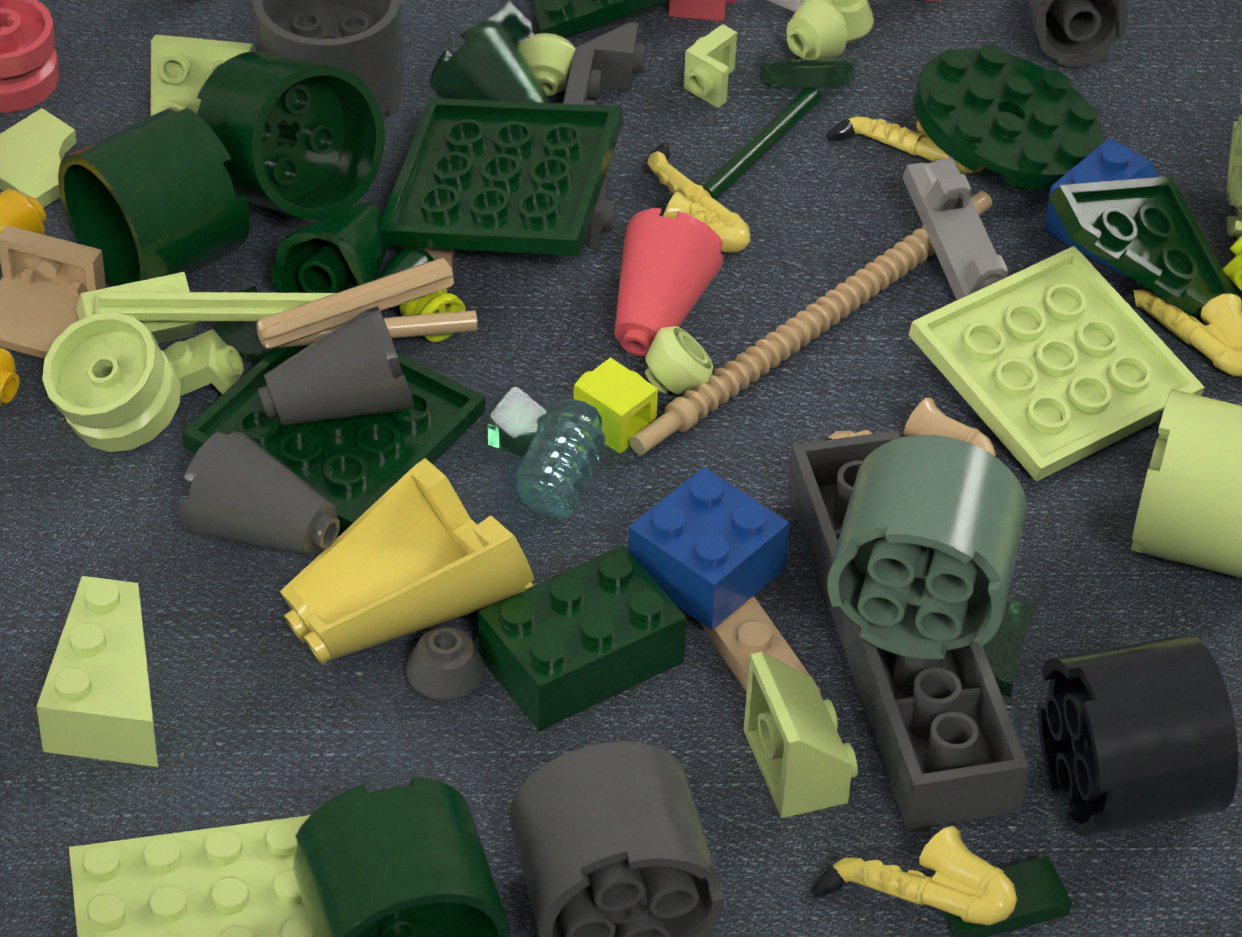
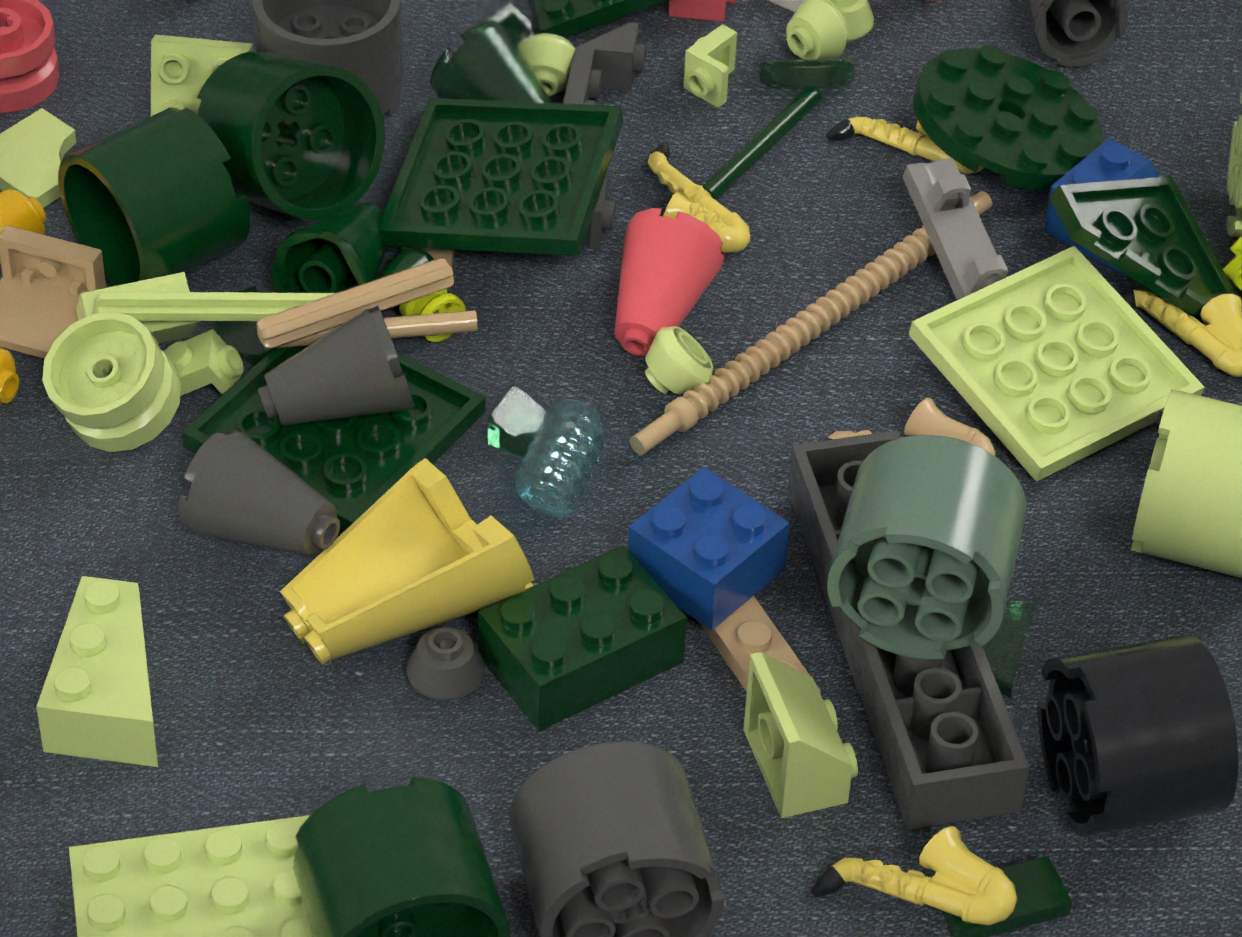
(621, 398): neon yellow brick -> none

